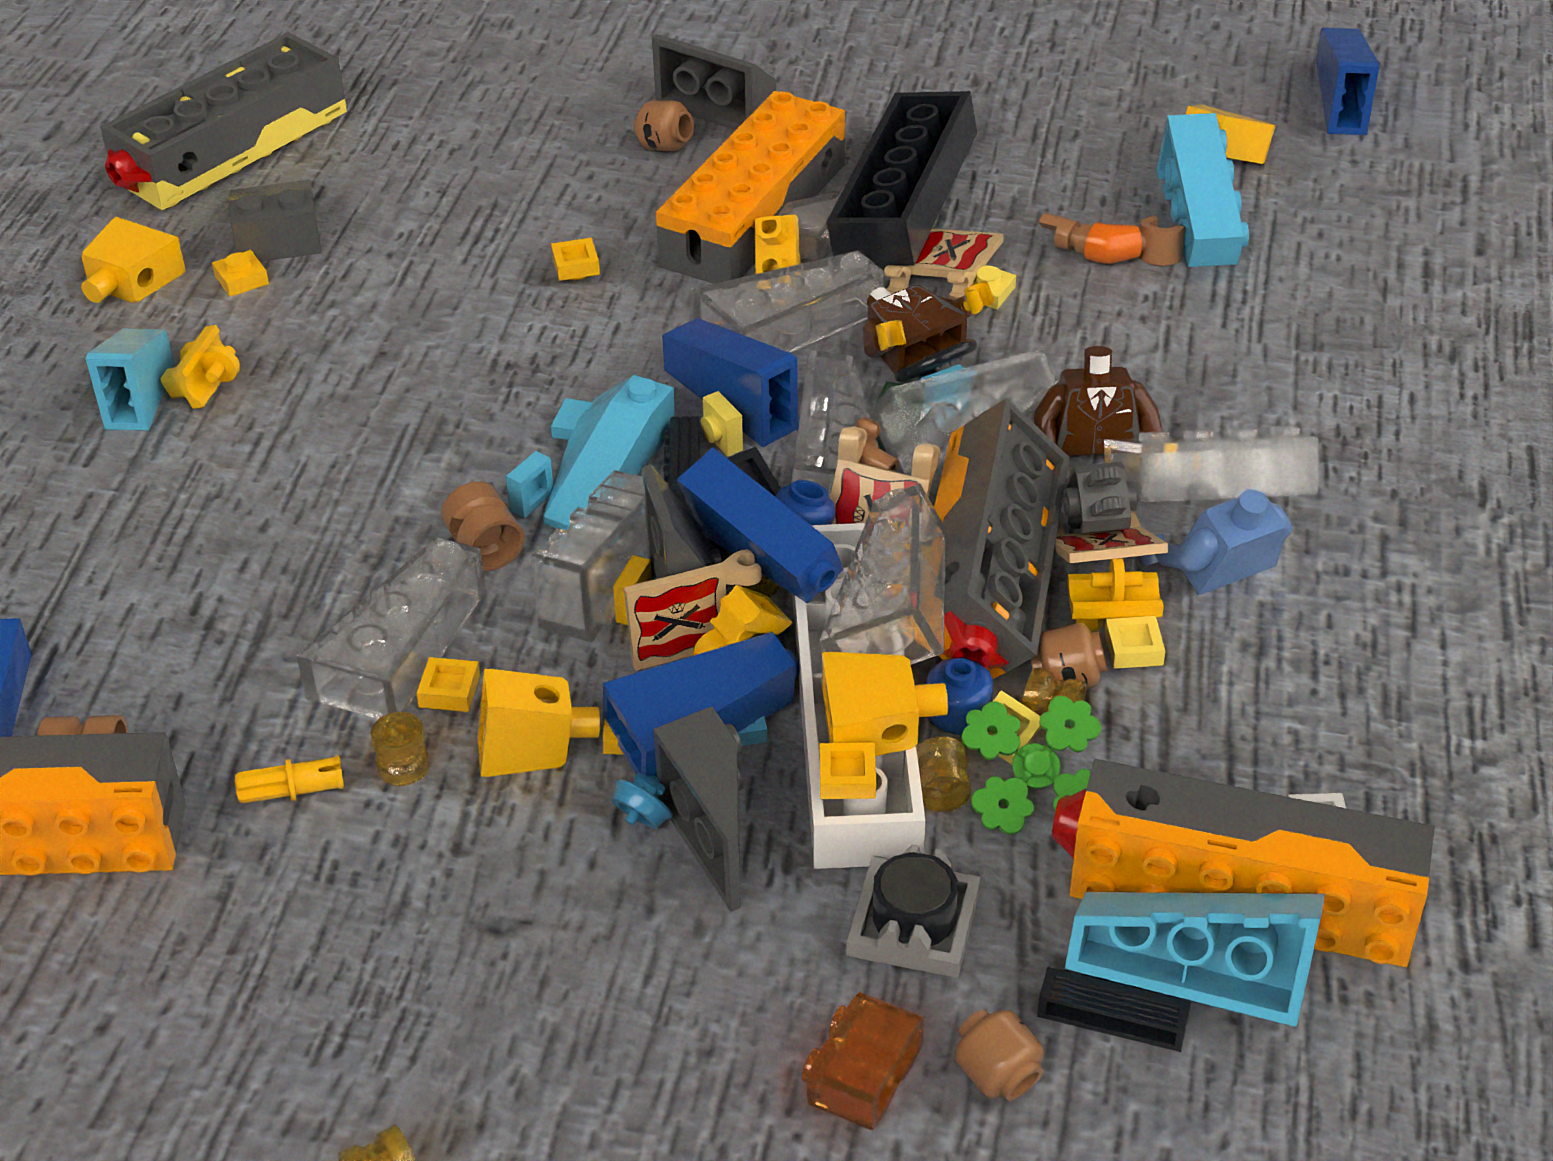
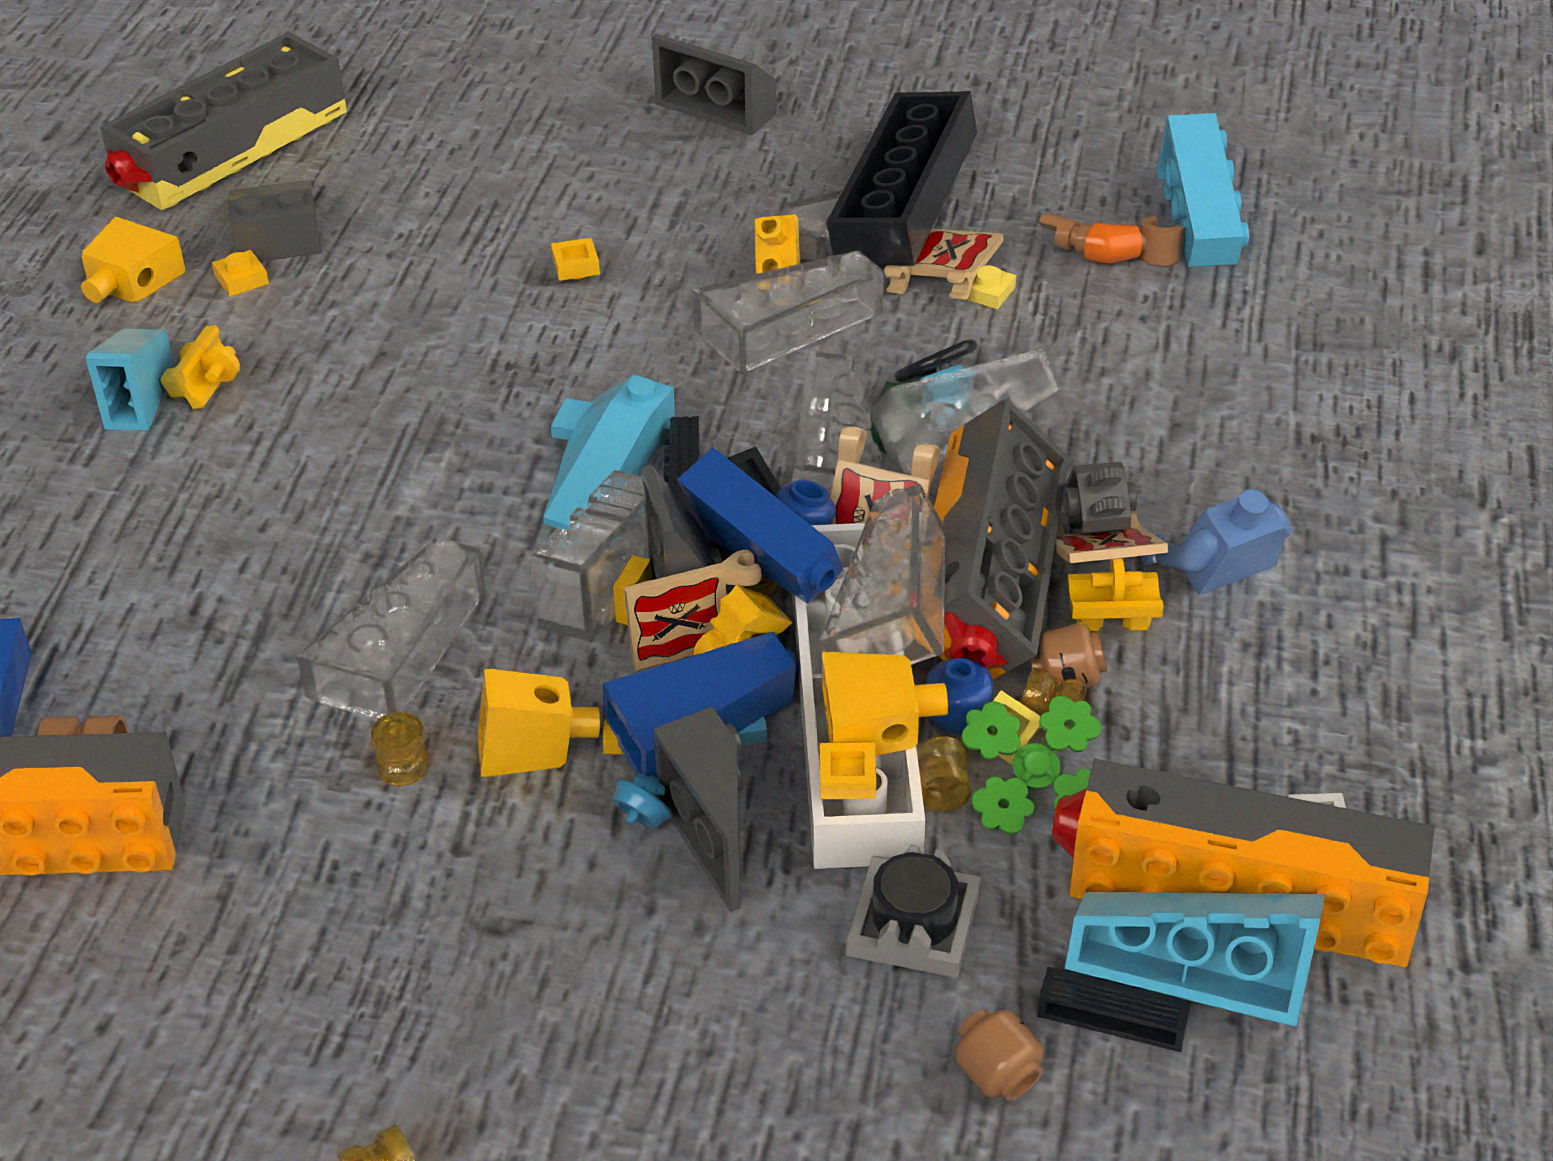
(289, 780): yellow axle -> none
(448, 684): yellow plate -> none
(482, 520): medium nougat wheel -> none
(529, 484): medium azure tile -> none
(663, 125): medium nougat head -> none
(722, 424): light yellow plate -> none
(747, 372): blue slope -> none
(771, 159): light orange piece -> none
(863, 1060): clear orange brick -> none
(871, 453): medium nougat arm -> none
(918, 322): reddish brown torso -> none
(1095, 406): reddish brown torso -> none
(1134, 642): light yellow plate -> none
(1217, 466): clear wedge -> none
(1246, 137): yellow slope -> none
(1346, 80): blue slope -> none

